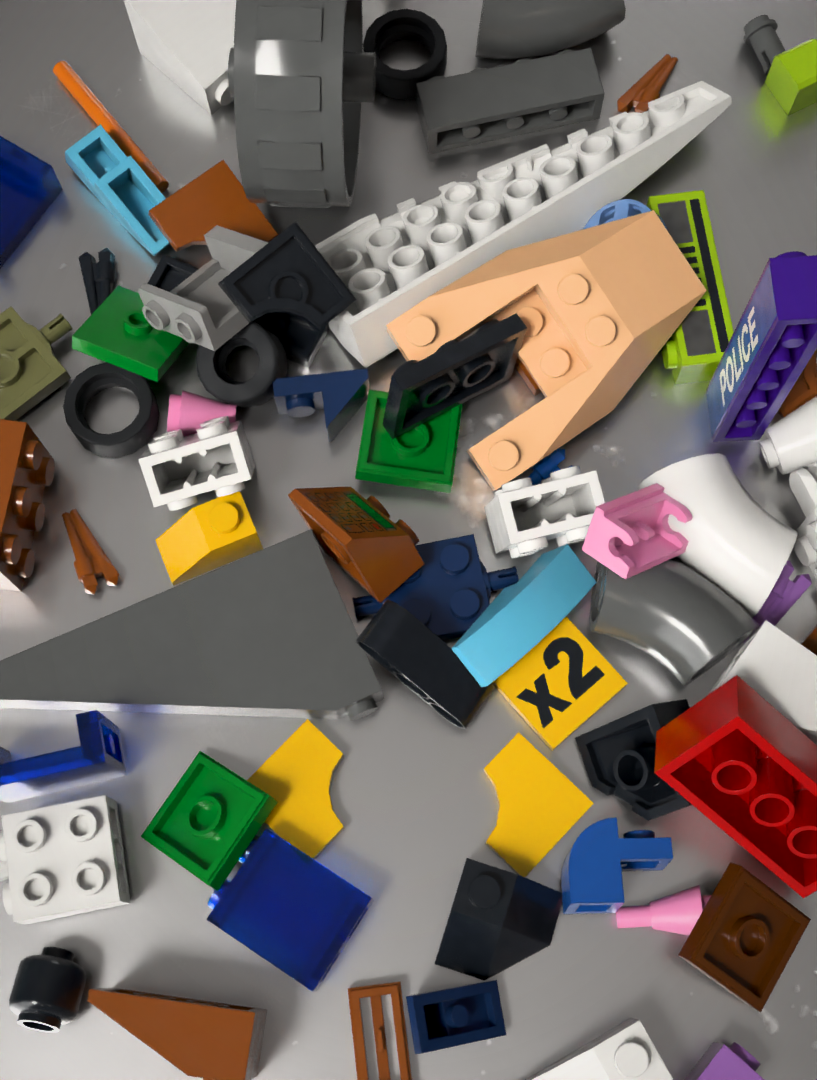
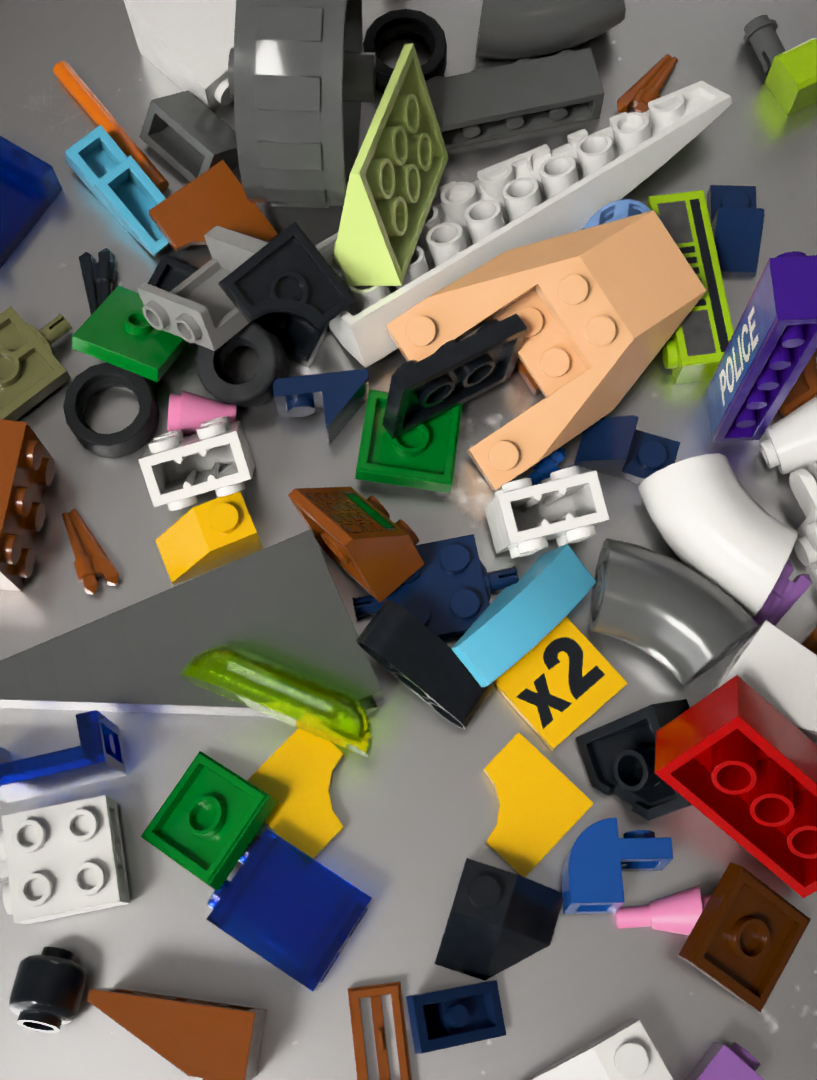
(188, 134): none -> dark grey brick
(283, 694): none -> clear neon green brick
(392, 181): none -> yellowish green slope
(622, 451): none -> dark blue slope
(635, 531): bright pink hinge -> none
(736, 228): none -> dark blue slope

